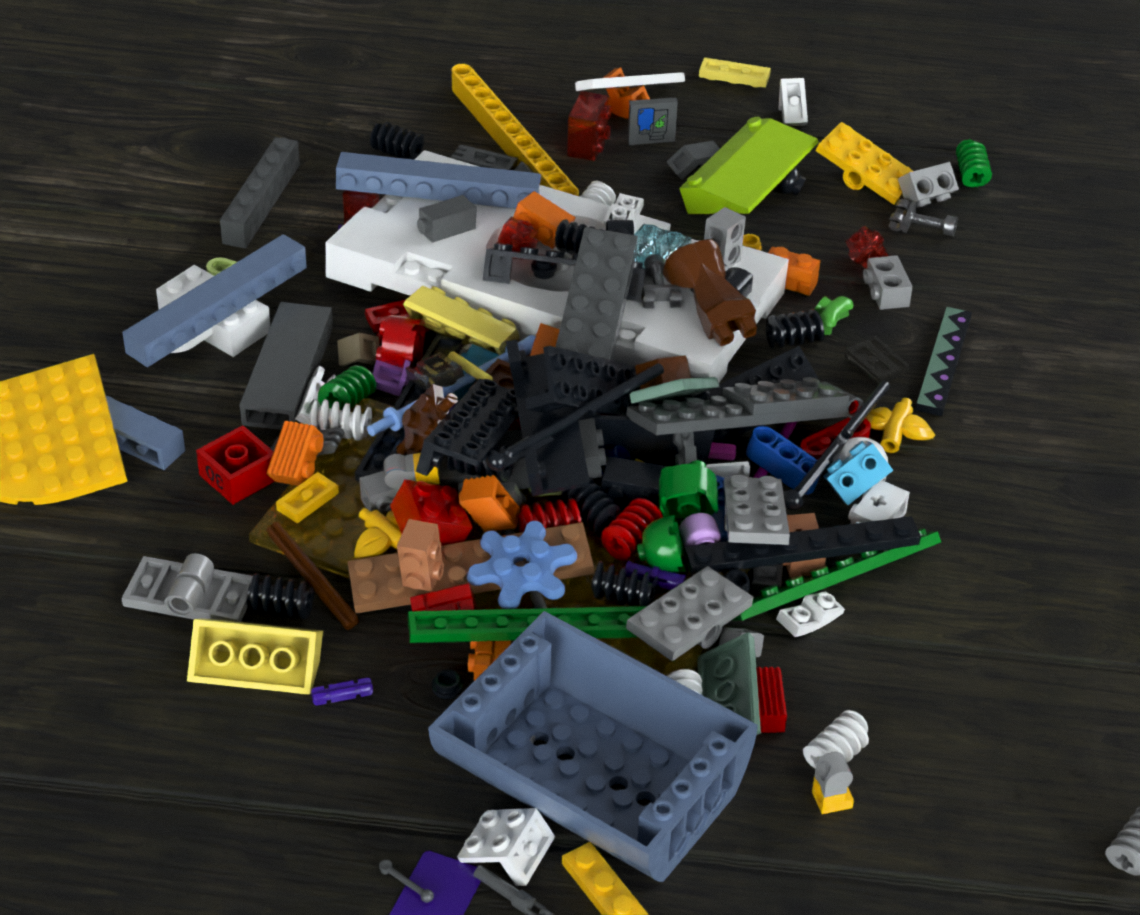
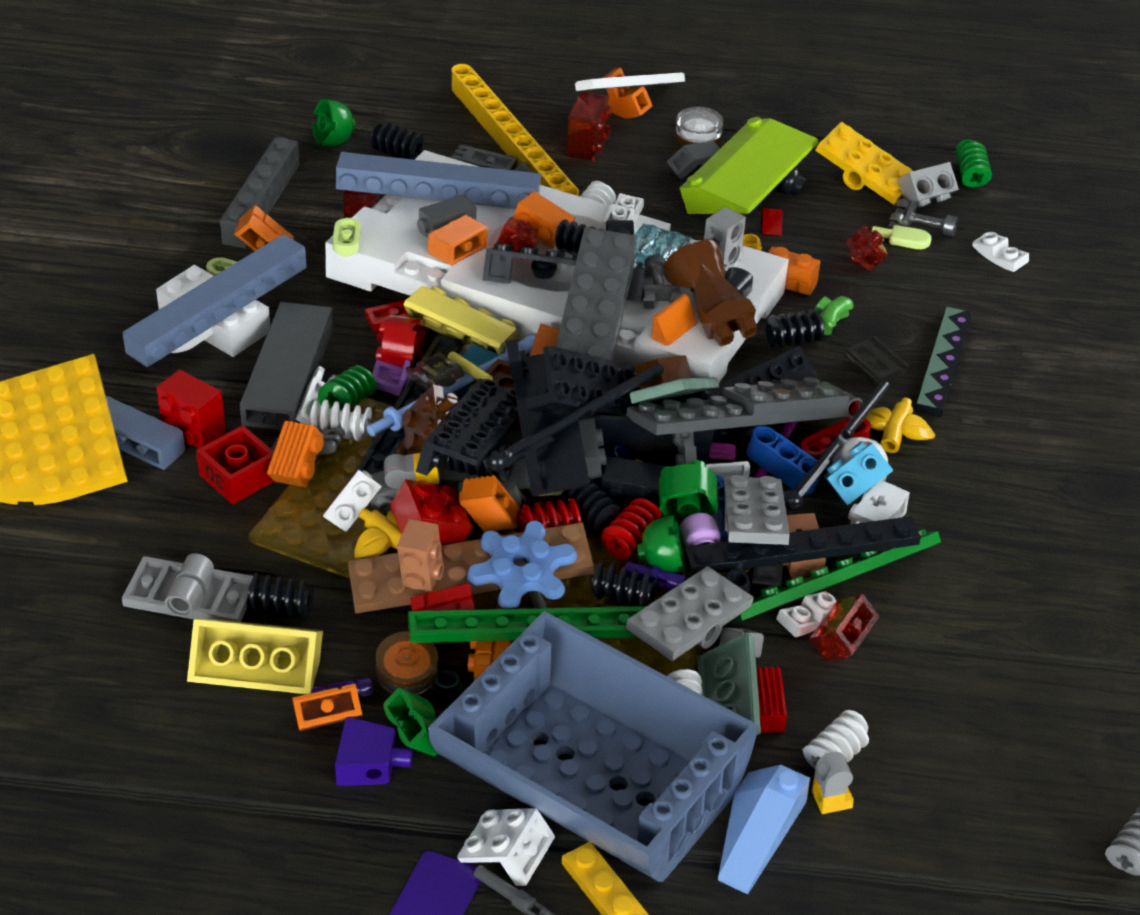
(192, 408): none -> red brick
(258, 228): none -> orange brick
(307, 497): yellow plate -> none
(312, 575): reddish brown axle -> none
(327, 707): none -> orange brick
(333, 123): none -> green cylinder
(346, 237): none -> yellowish green plate
(352, 500): none -> white hinge
(357, 348): dark tan panel -> none
(368, 754): none -> dark purple torso
(387, 868): dark grey hinge -> none
(406, 664): none -> clear orange piece
(412, 717): none -> green brick
(457, 240): none -> orange brick
(652, 121): dark grey tile -> none
(673, 321): none -> orange slope
(698, 125): none -> clear piece
(734, 72): light yellow plate -> none
(758, 822): none -> light blue wedge
(772, 222): none -> red sticker
(793, 102): white slope -> none
(844, 627): none -> clear red brick
(888, 282): light grey brick -> none
(905, 236): none -> yellowish green piece
(997, 251): none -> white slope

